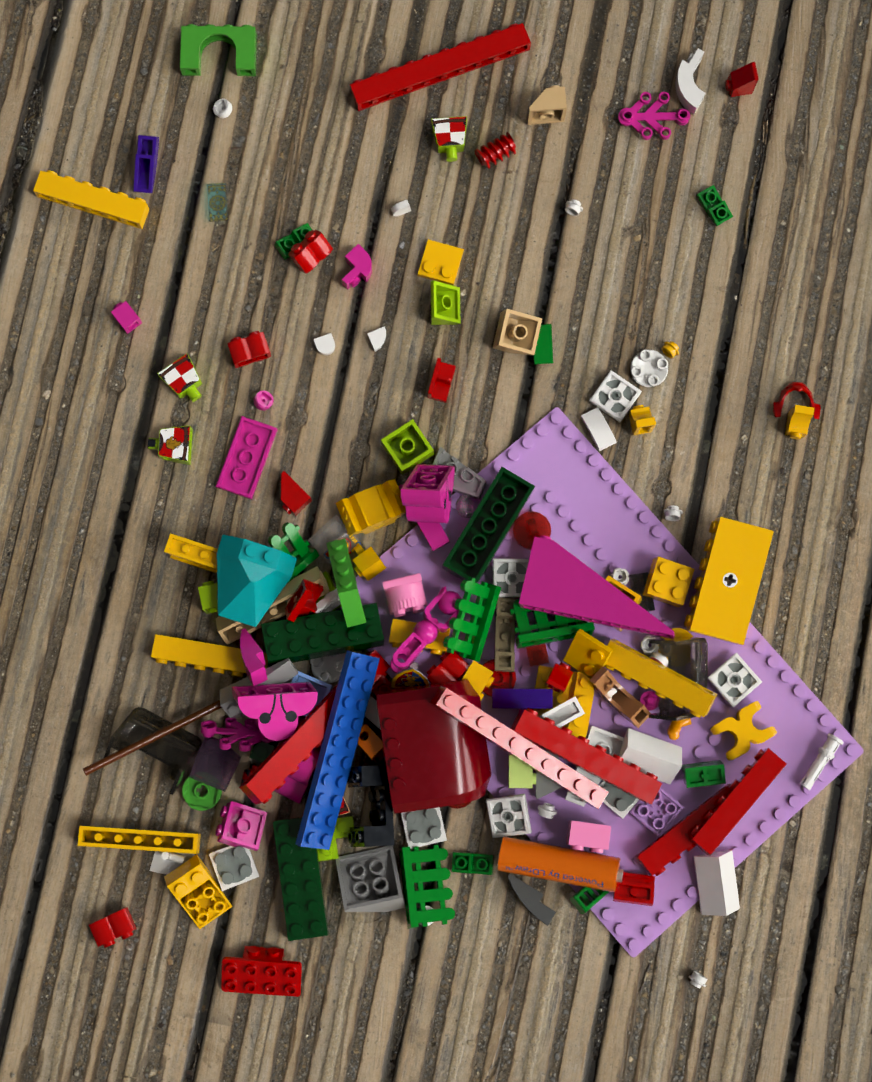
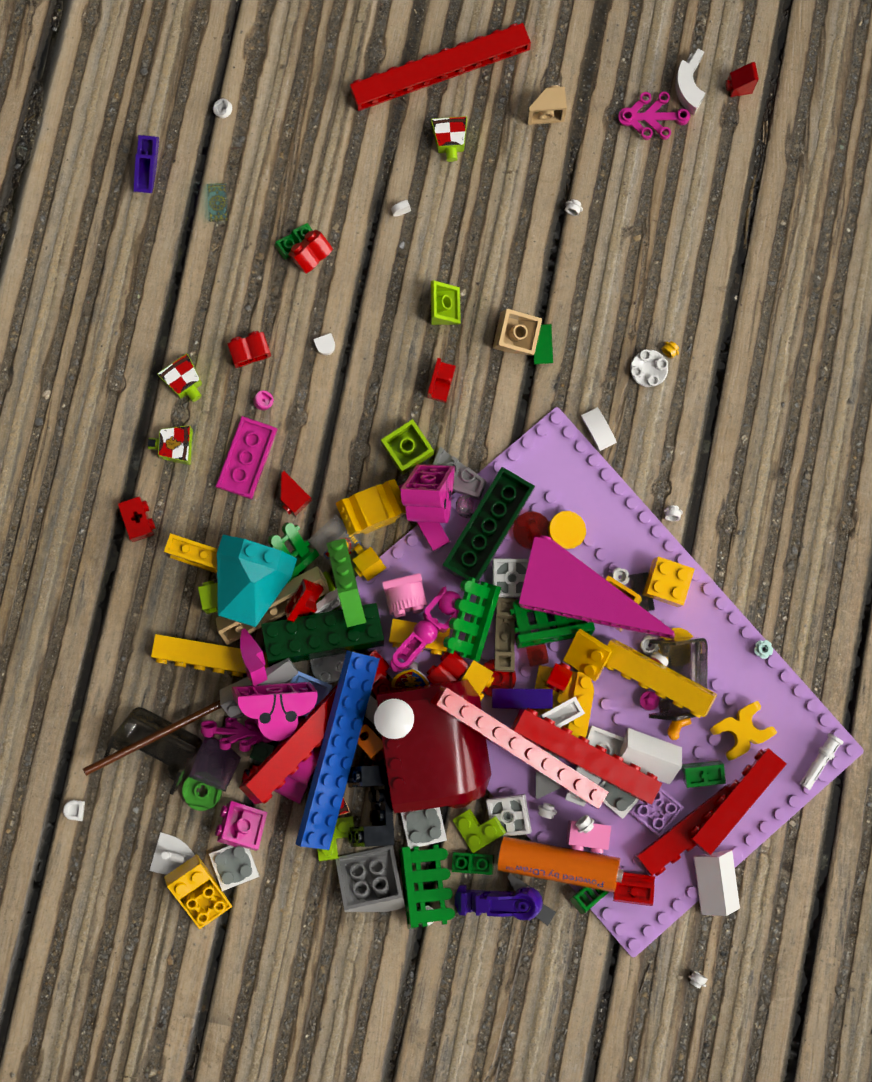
(74, 810): none -> white tile
(91, 199): yellow brick -> none
(112, 927): red brick -> none
(126, 316): dark pink brick -> none
(129, 510): none -> red brick
(139, 839): yellow brick -> none
(197, 38): bright green arch -> none
(261, 972): red bracket -> none
(300, 883): dark green brick -> none
(361, 267): dark pink brick -> none
(377, 338): white tile -> none
(394, 718): none -> white dish
(440, 262): yellow plate -> none
(475, 834): none -> lime plate
(495, 150): red piece -> none
(520, 774): yellowish green piece -> none
(521, 904): none -> dark purple piece
(567, 529): none -> yellow tile
(585, 824): none -> white plate
(615, 396): white piece -> none
(619, 698): medium nougat arch -> none
(641, 420): yellow arch -> none
(714, 206): green slope -> none
(734, 680): white piece -> none
(736, 553): yellow piece -> none
(758, 649): none -> light aqua plate
(797, 386): red helmet -> none
(798, 421): yellow arch -> none

